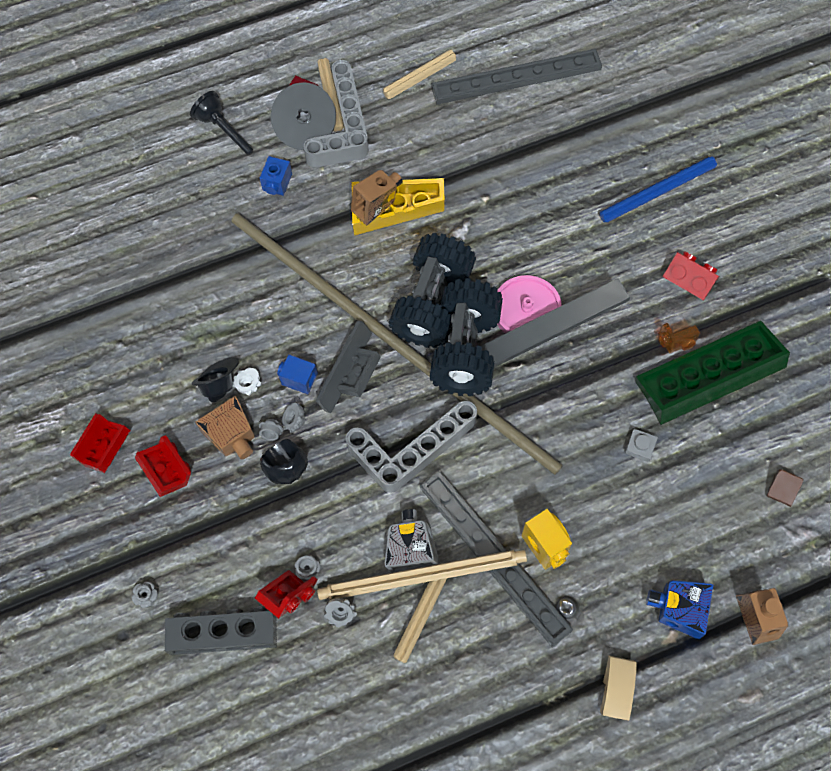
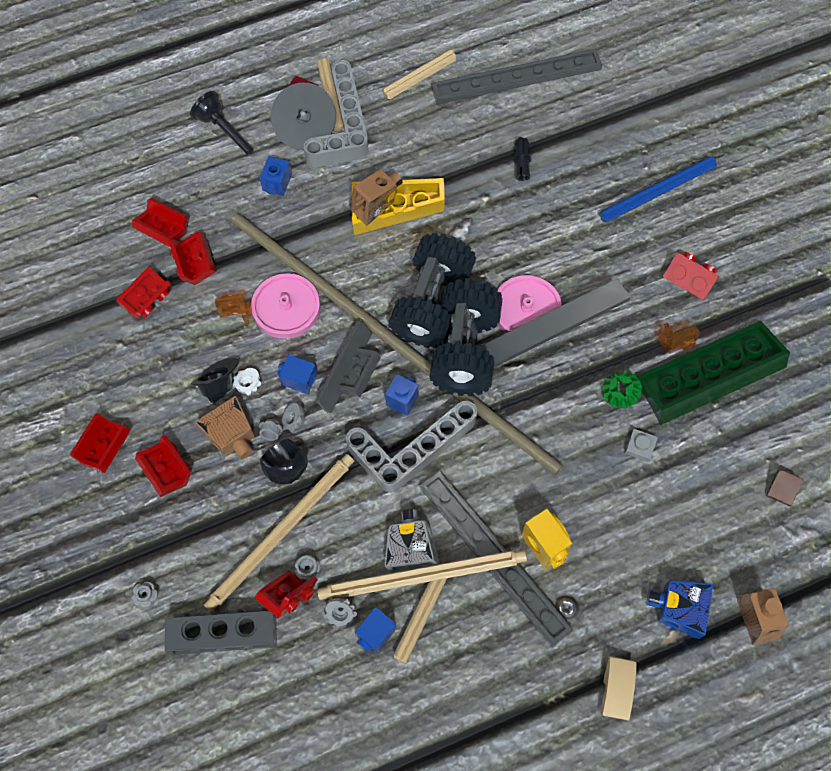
(143, 293): none -> red bracket
(161, 222): none -> red bracket
(192, 258): none -> red bracket
(233, 305): none -> clear orange bracket
(278, 533): none -> tan piece
(285, 305): none -> bright pink piece
(375, 631): none -> blue brick
(402, 394): none -> blue brick
(522, 159): none -> black axle
(632, 392): none -> green gear

